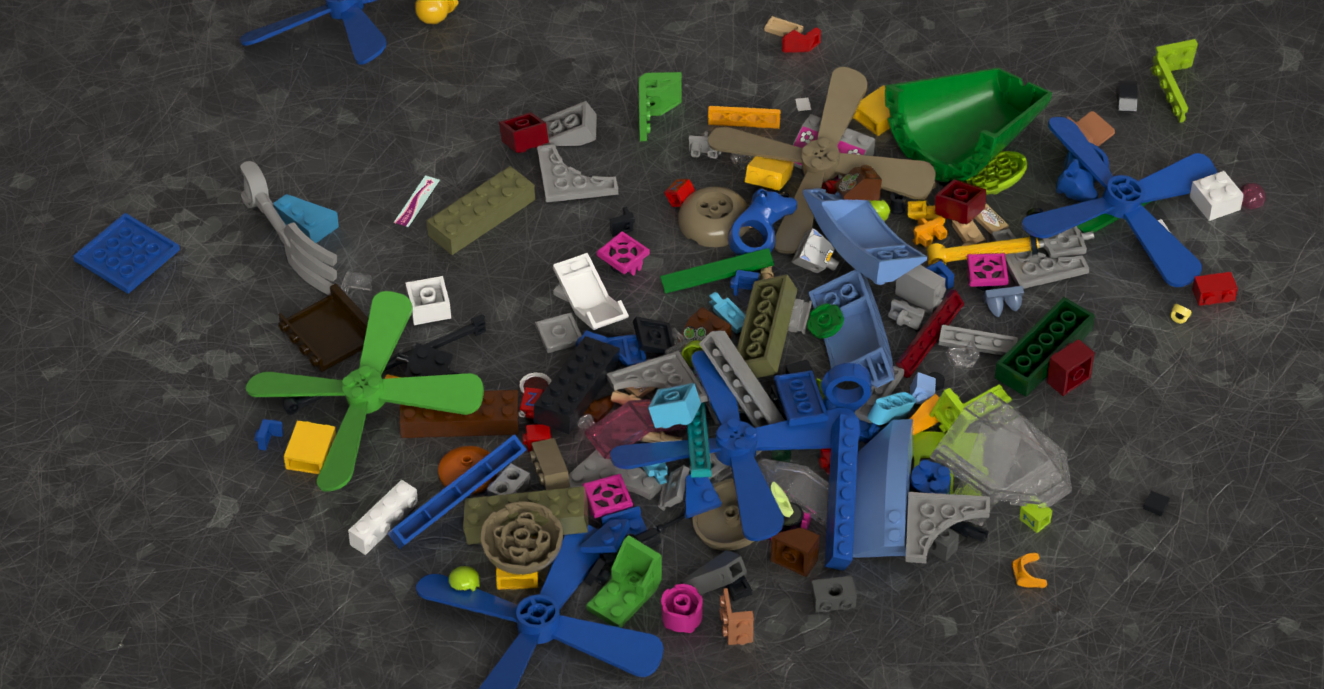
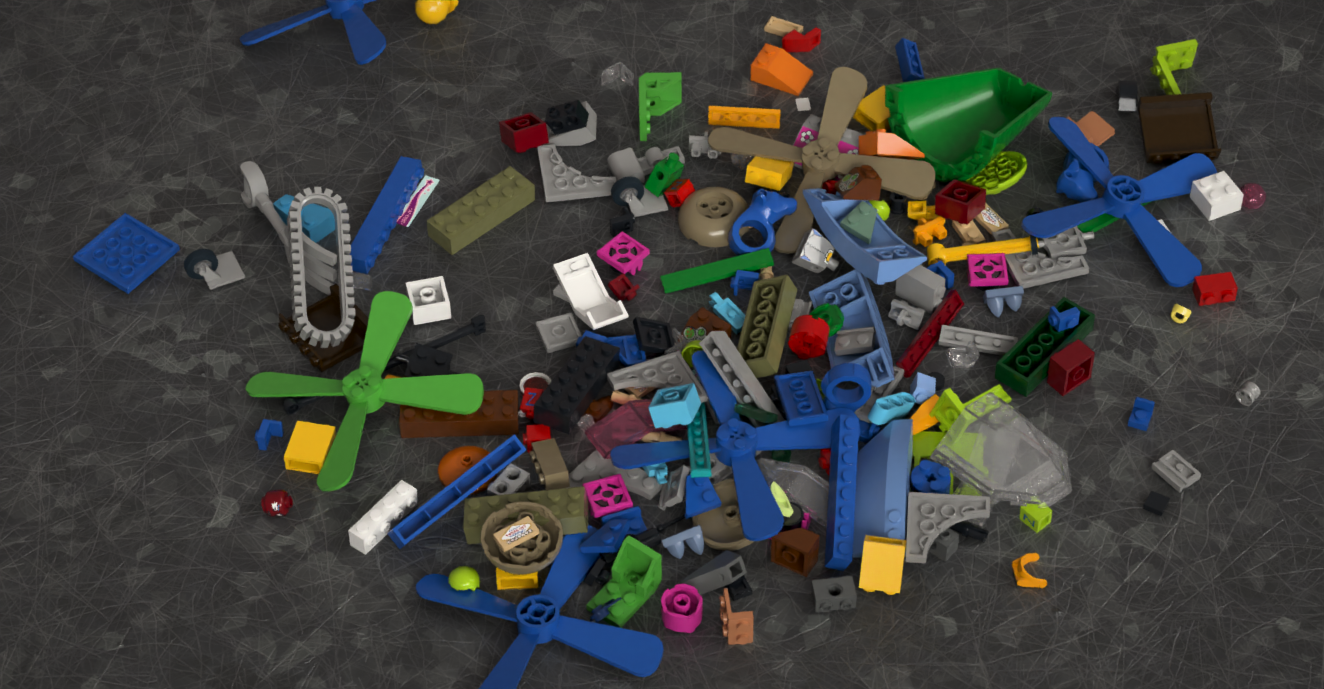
(214, 269): none -> plate
(276, 503): none -> dark red head
(344, 261): none -> light grey piece
(385, 213): none -> blue brick
(516, 534): none -> tile
(566, 117): none -> black brick
(602, 610): none -> dark blue plate
(615, 72): none -> clear bracket
(623, 288): none -> dark red bracket
(625, 163): none -> light grey plate
(632, 193): none -> plate
(664, 174): none -> green torso
(693, 538): none -> sand blue tile
(755, 413): none -> clear green tile
(780, 70): none -> orange slope
(808, 337): none -> red brick
(855, 341): none -> light grey plate
(861, 221): none -> sand green wing
(882, 564): none -> yellow brick
(887, 145): none -> orange slope
(909, 60): none -> blue slope
(1065, 319): none -> blue bracket
(1141, 413): none -> blue bracket
(1176, 471): none -> light grey plate
(1177, 127): none -> dark brown panel
(1248, 393): none -> light grey wheel

